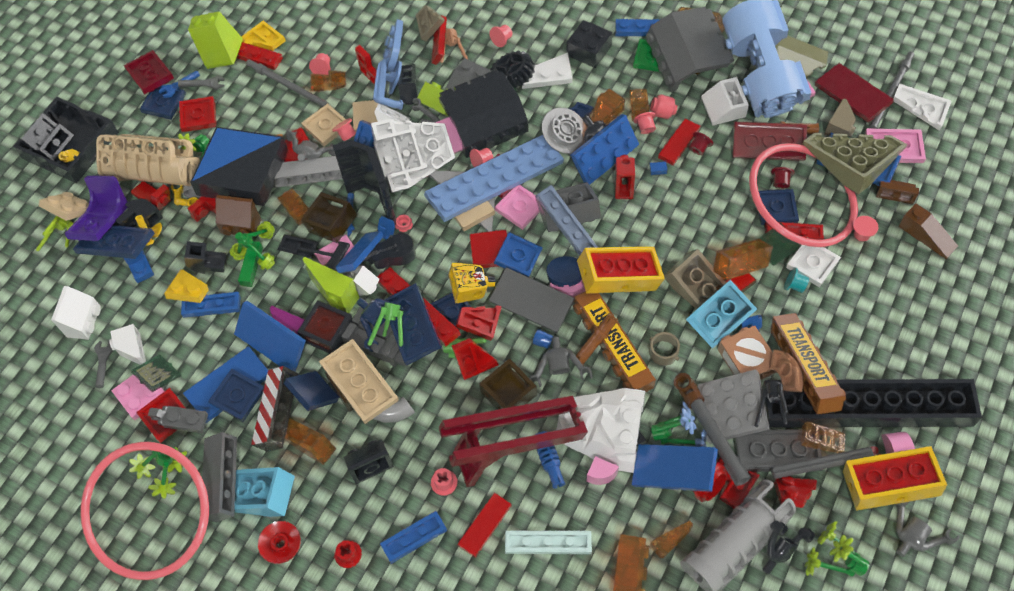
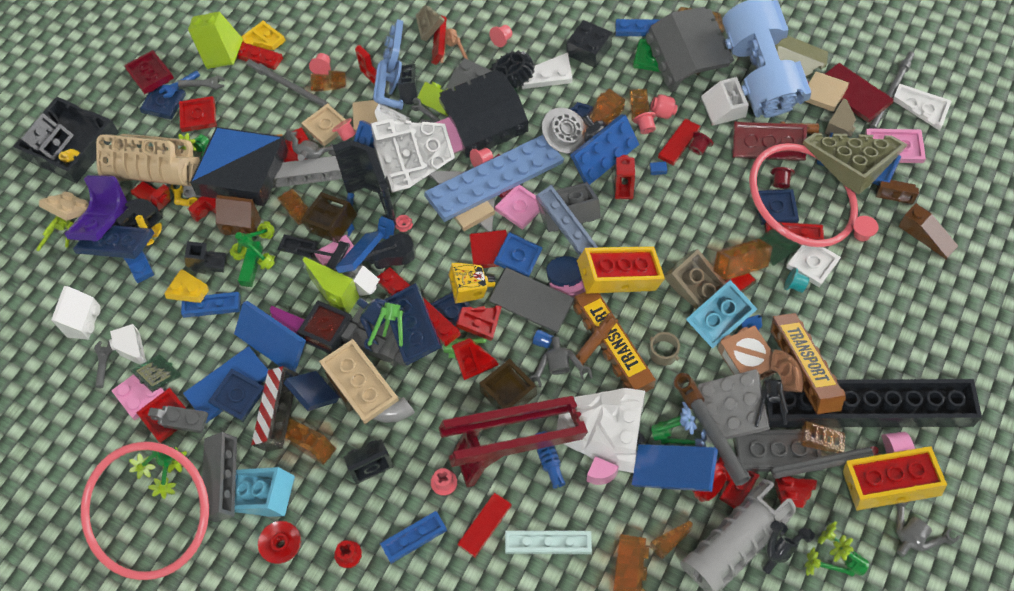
(826, 91): none -> tan tile

